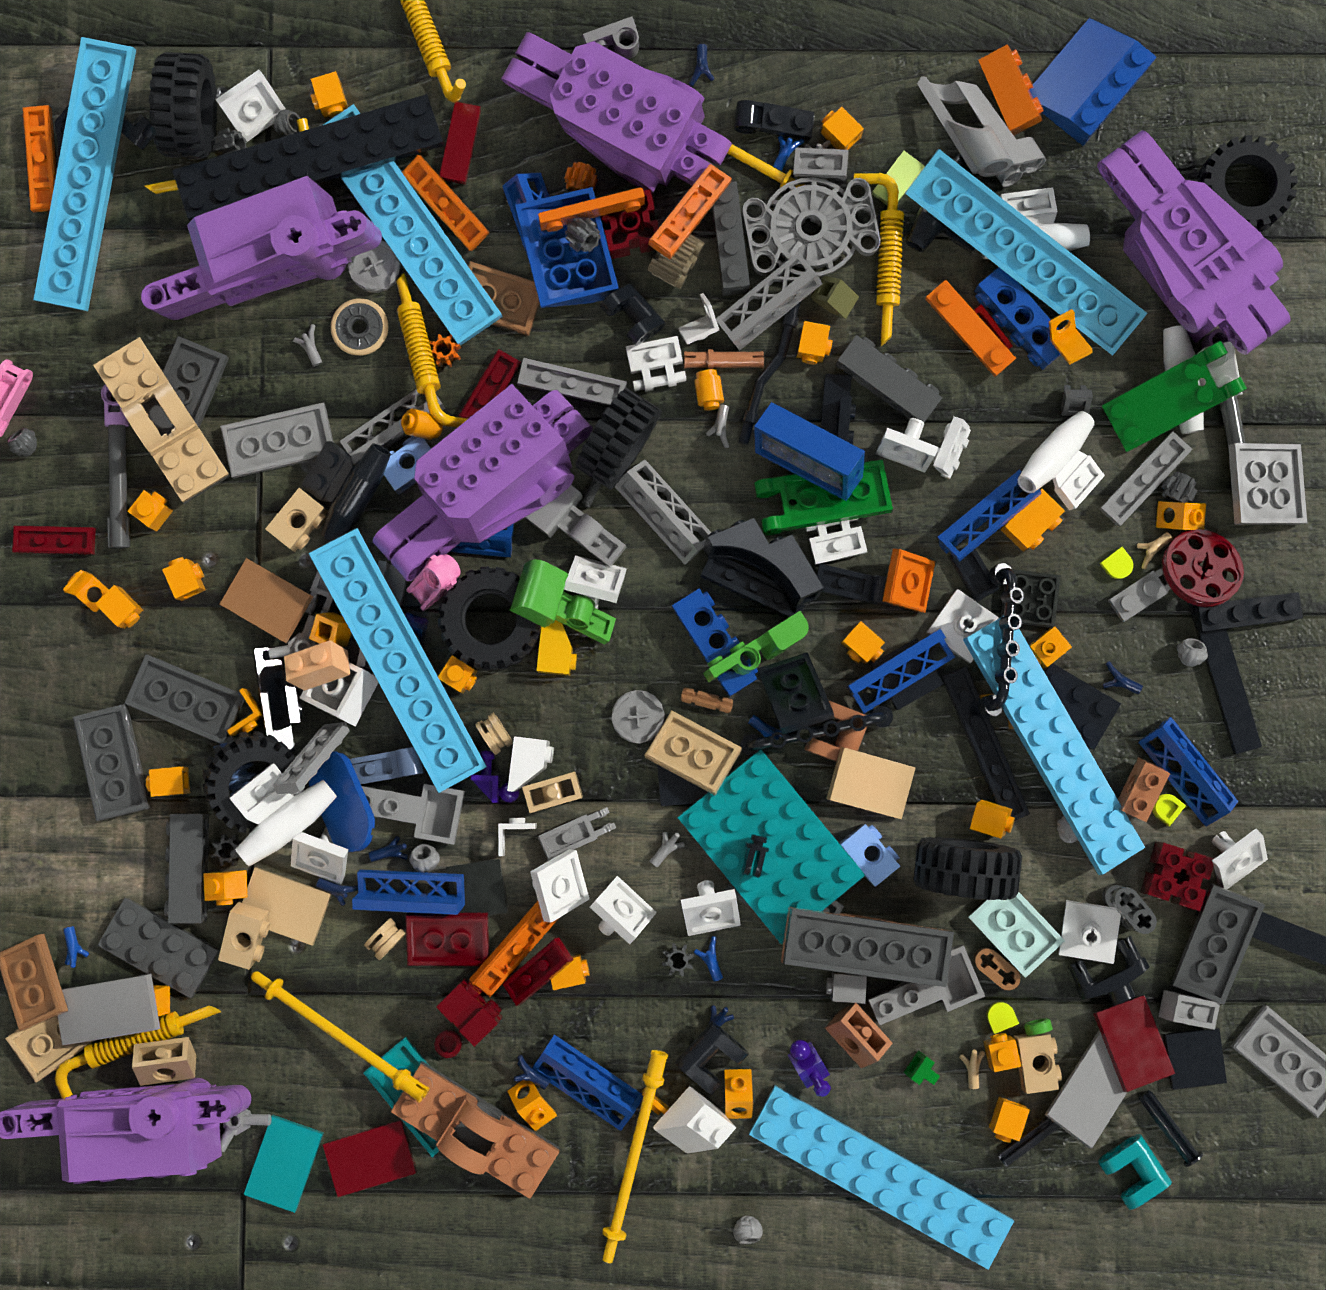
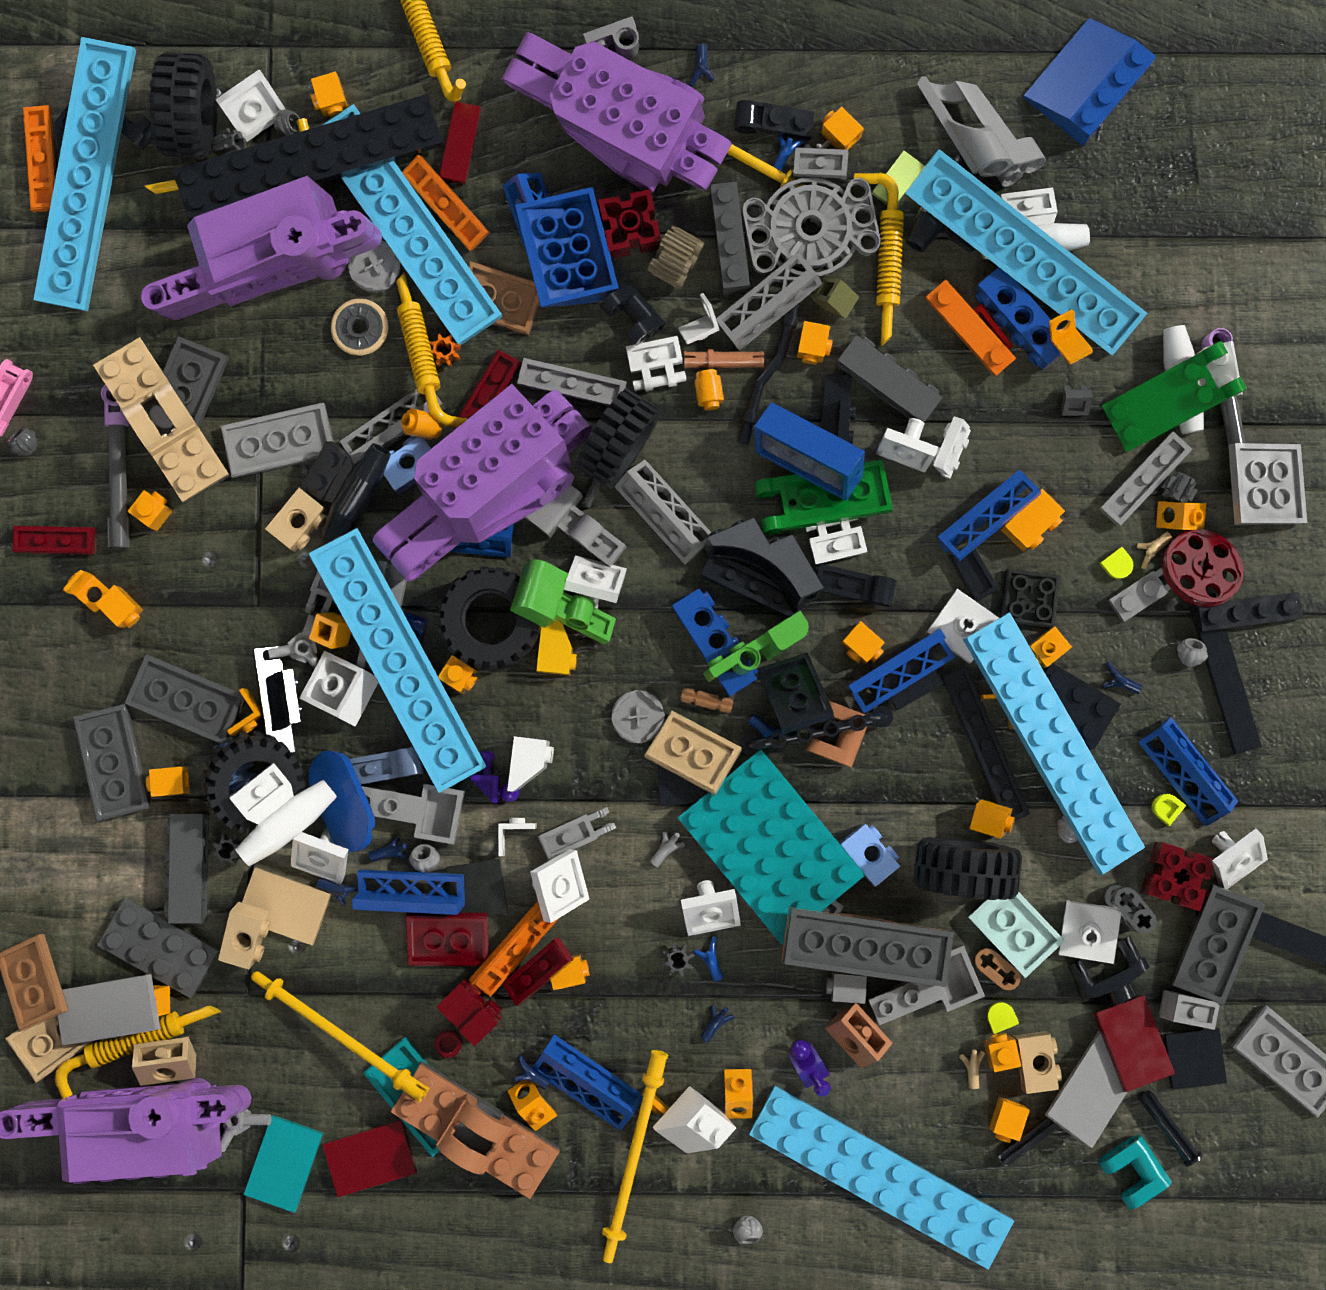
(72, 947): blue bar -> none
(184, 578): light orange brick -> none
(225, 886): light orange brick -> none
(266, 600): medium nougat tile -> none
(309, 345): light grey bar -> none
(311, 758): light grey plate -> none
(317, 665): light nougat brick -> none
(390, 937): tan wheel -> none
(434, 579): bright pink piece -> none
(494, 733): tan wheel -> none
(552, 792): tan brick -> none
(580, 177): orange gear -> none
(582, 234): dark grey gear -> none
(622, 911): white tile -> none
(627, 200): orange plate -> none
(689, 211): orange plate -> none
(702, 1049): black connector -> none
(720, 425): light grey bar -> none
(757, 844): black arm -> none
(870, 783): tan tile -> none
(909, 580): orange tile -> none
(920, 1069): green tile -> none
(1004, 575): black bar -> none
(1011, 89): orange brick -> none
(1038, 1026): bright green tile -> none
(1060, 460): white plate -> none
(1142, 789): nougat brick -> none
(1195, 248): medium lavender piece -> none
(1265, 159): black tyre -> none

